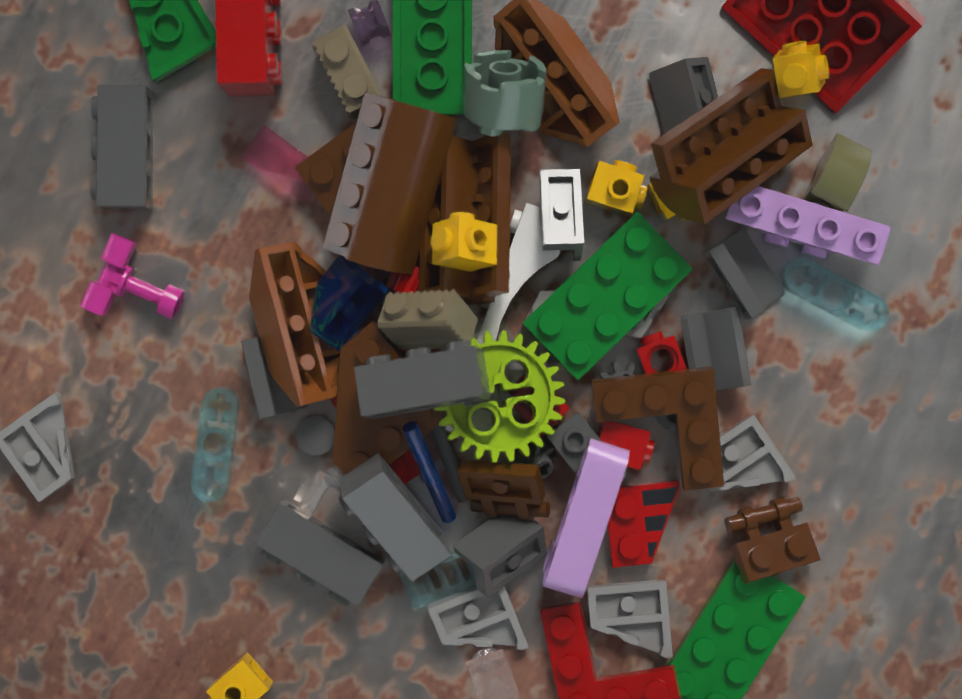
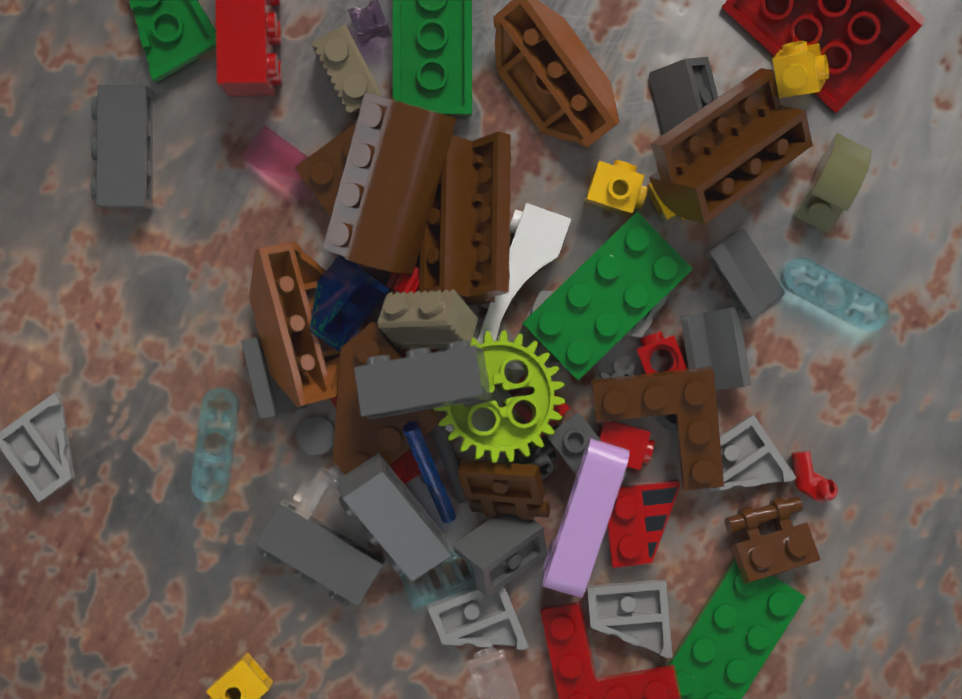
(118, 278): dark pink bar -> none
(464, 243): yellow brick -> none
(503, 92): sand green brick -> none
(562, 211): panel -> none
(810, 225): lavender bracket -> none
(810, 482): none -> red arm

